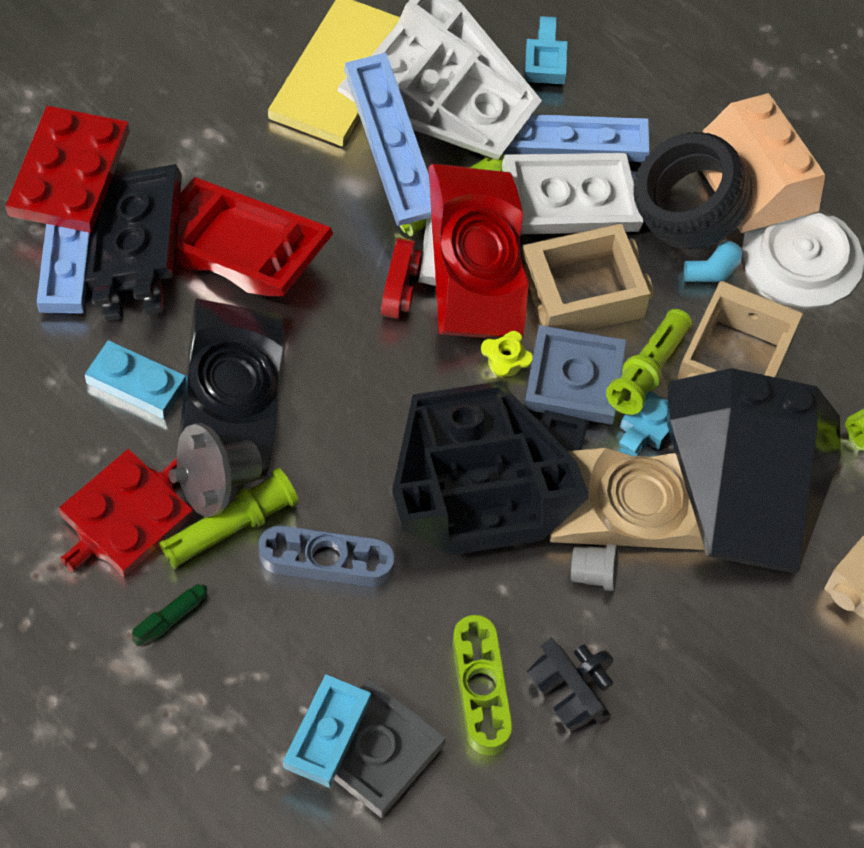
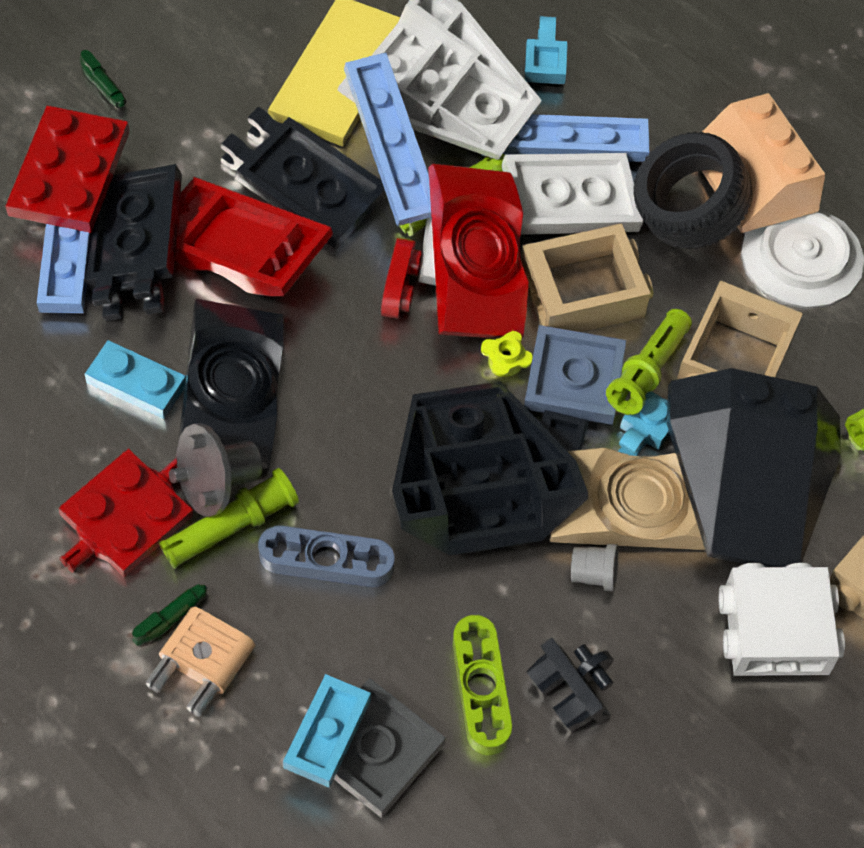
(98, 76): none -> dark green piece
(205, 652): none -> light nougat piece
(303, 174): none -> black tile
(717, 267): medium azure arm -> none
(781, 620): none -> white brick

